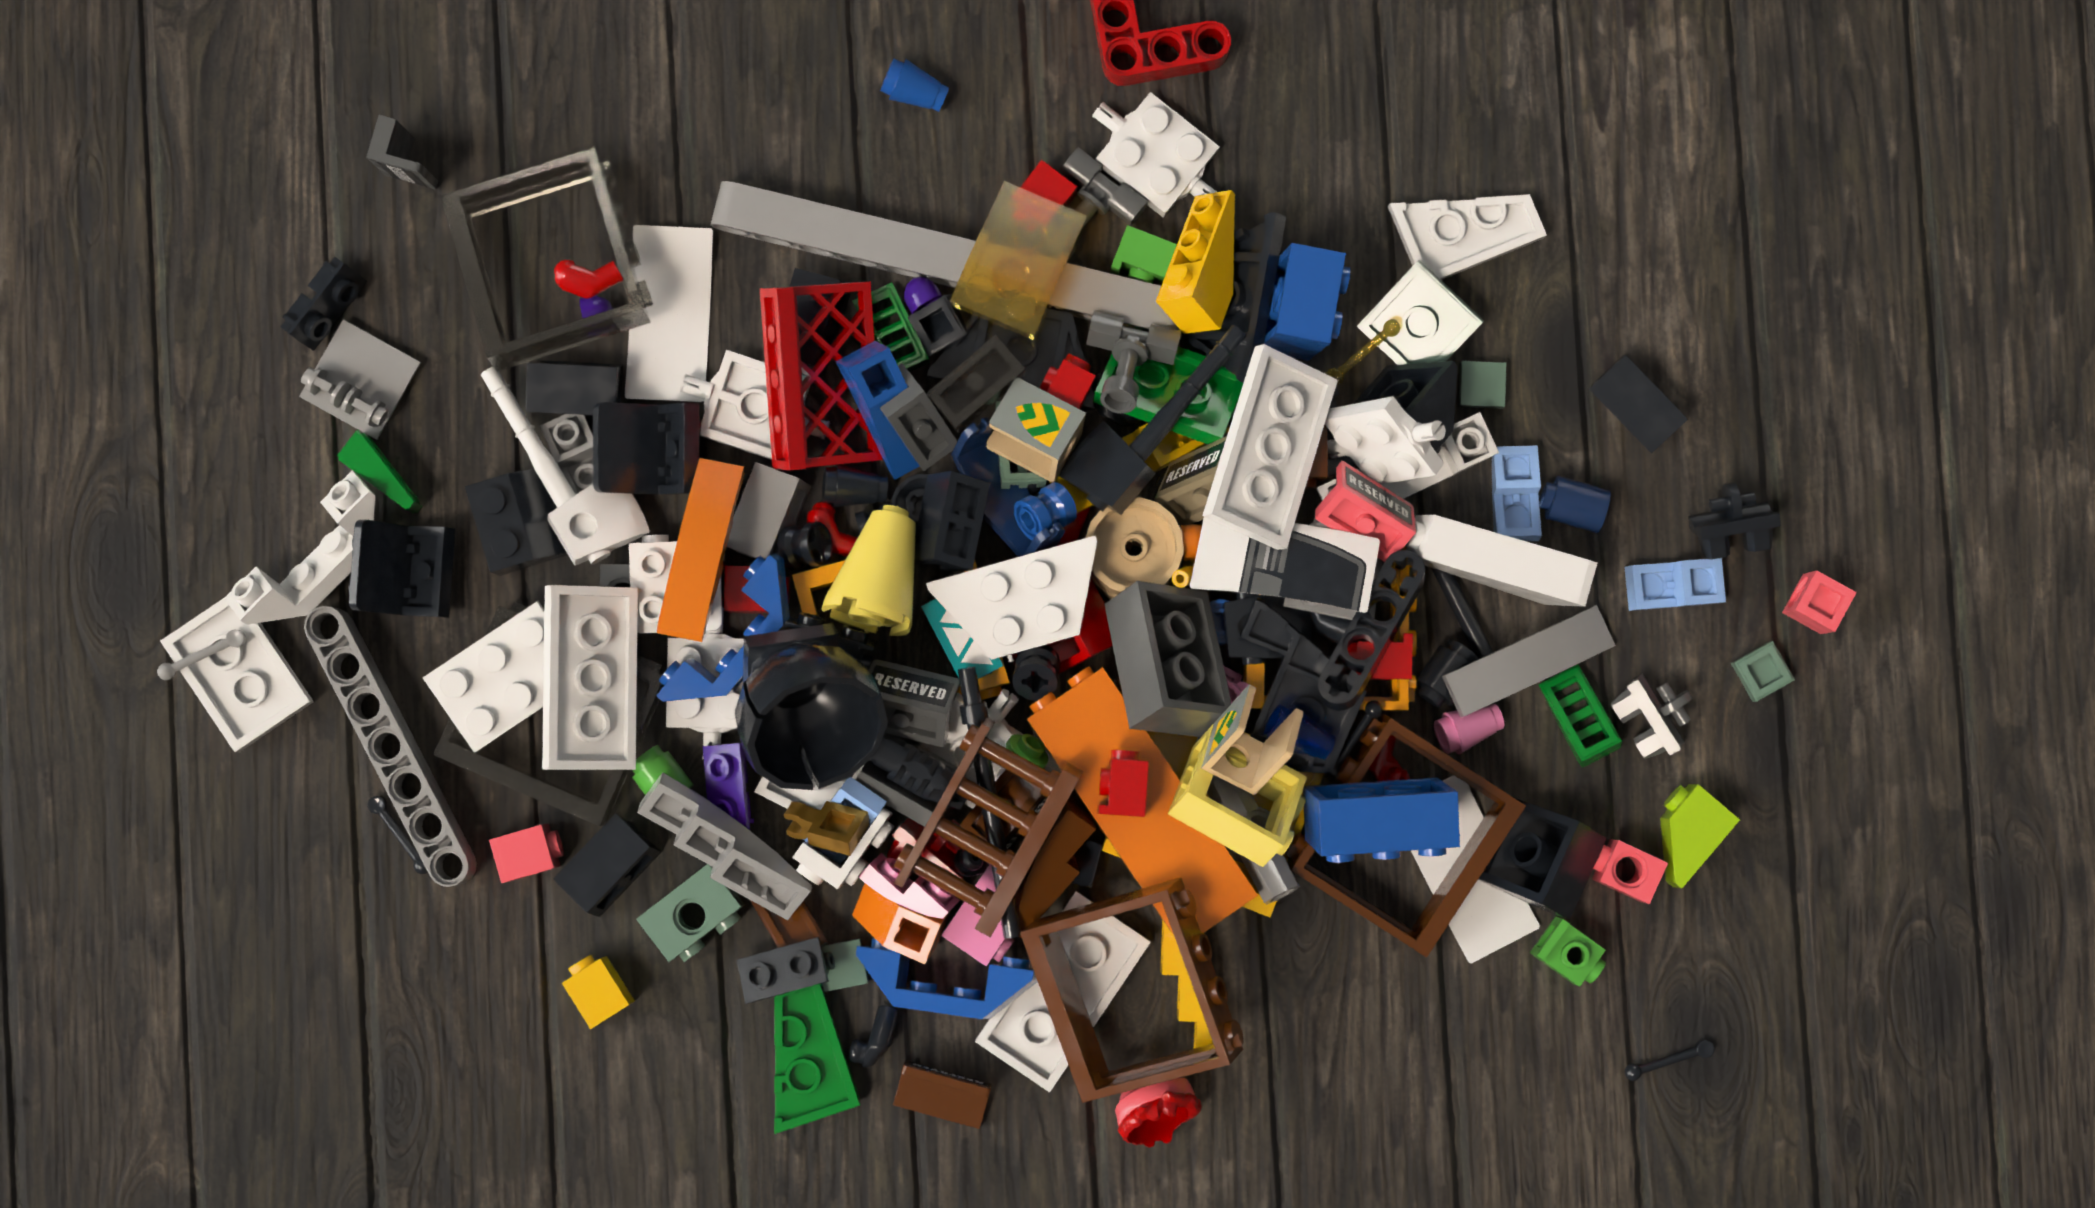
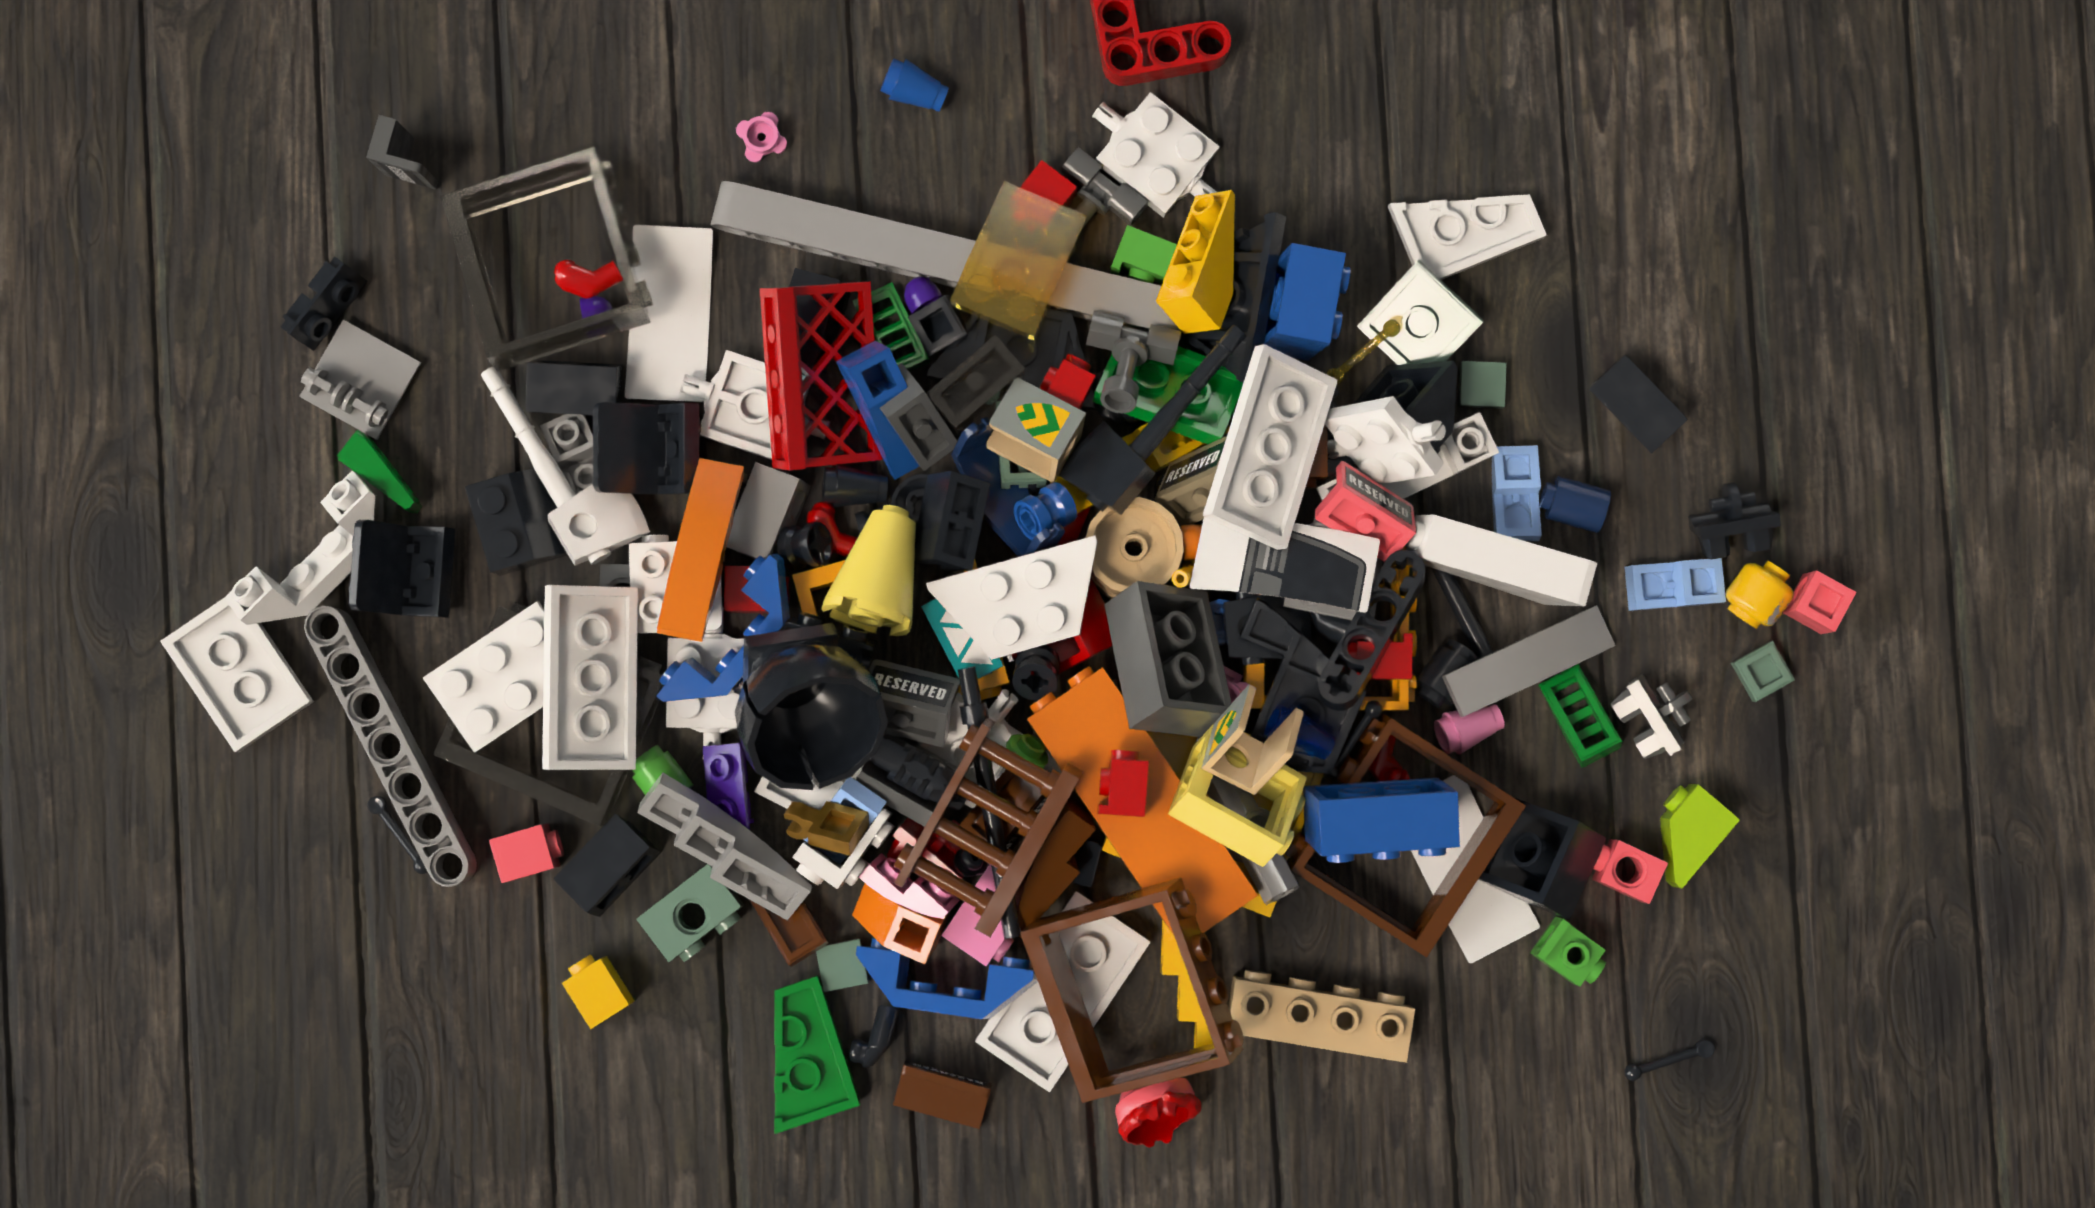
(234, 638): light grey hinge -> none
(751, 129): none -> bright pink plate
(784, 970): black hinge -> none
(1322, 1018): none -> tan brick
(1759, 594): none -> yellow head

